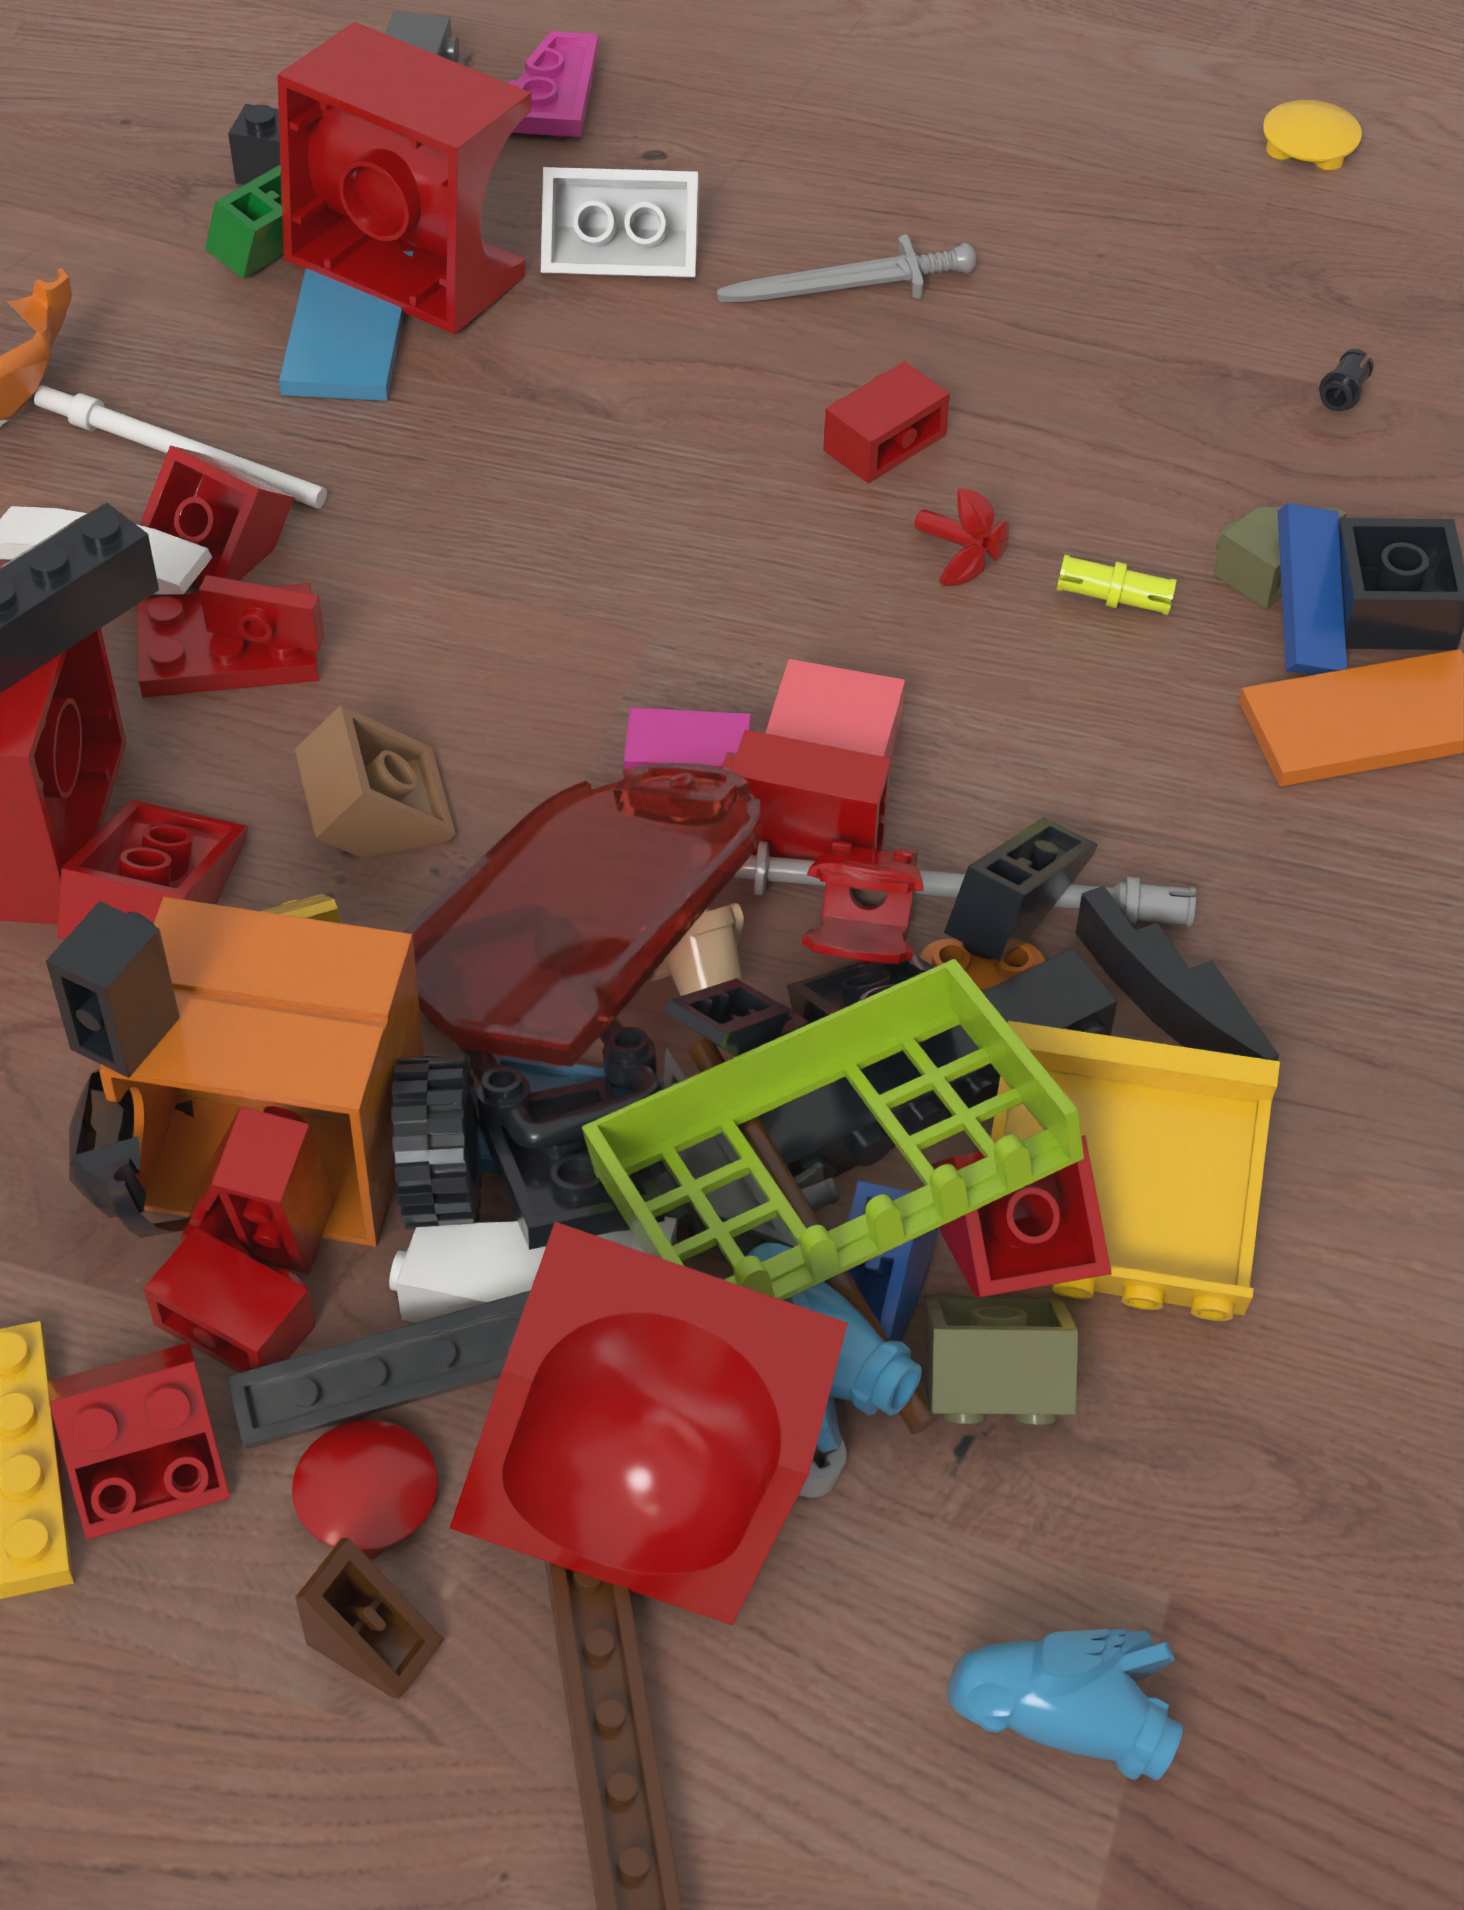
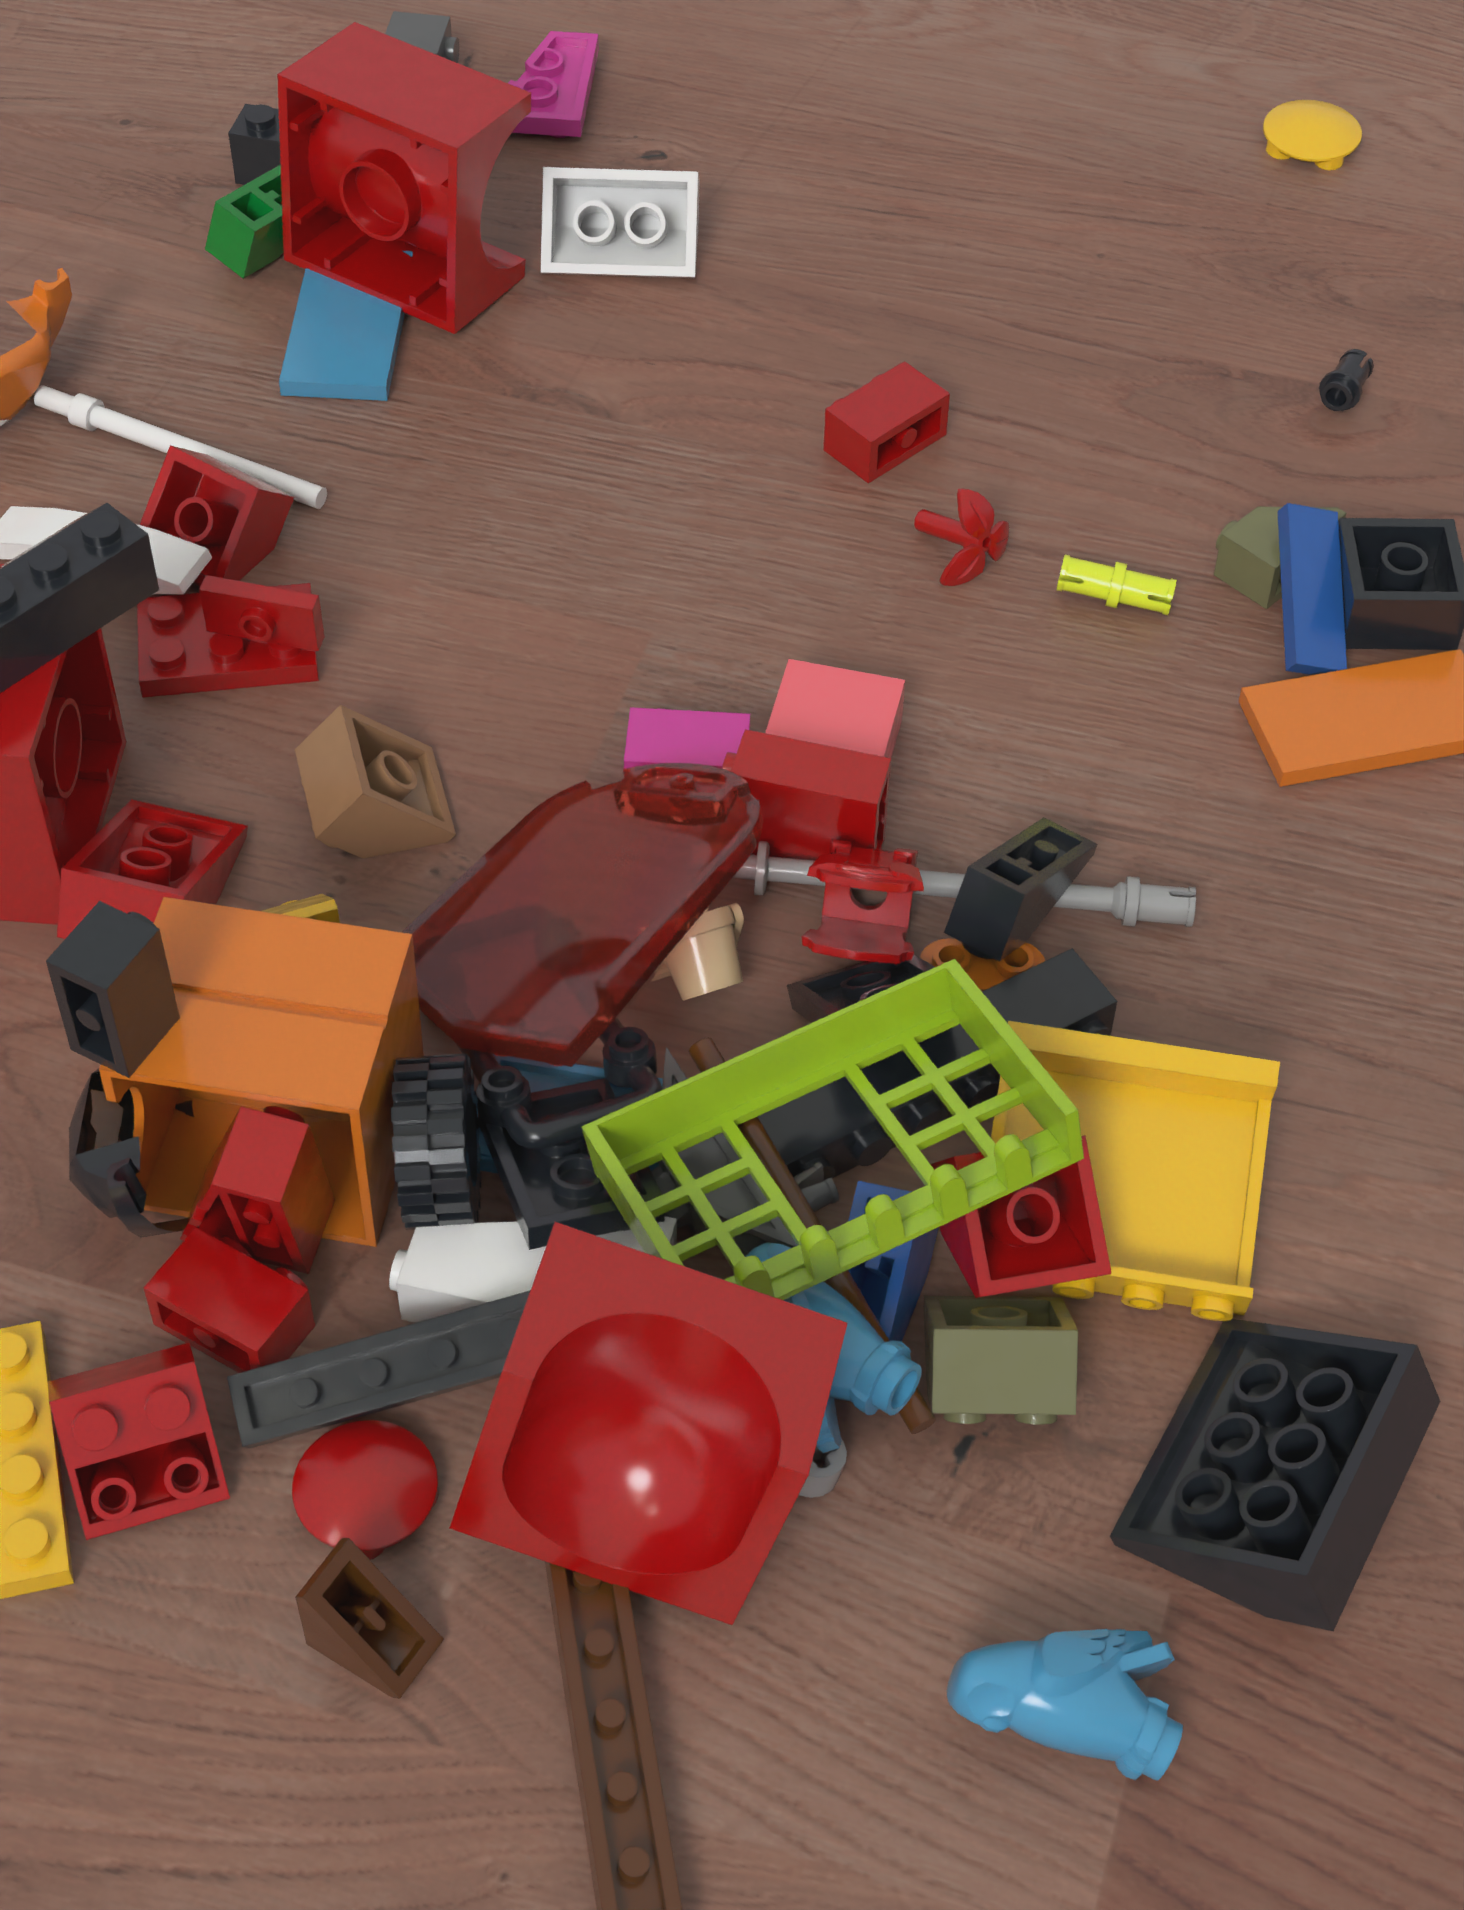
(734, 1016): black slope -> none
(903, 267): light grey sword -> none
(1185, 1002): black slope -> none
(1281, 1467): none -> black slope

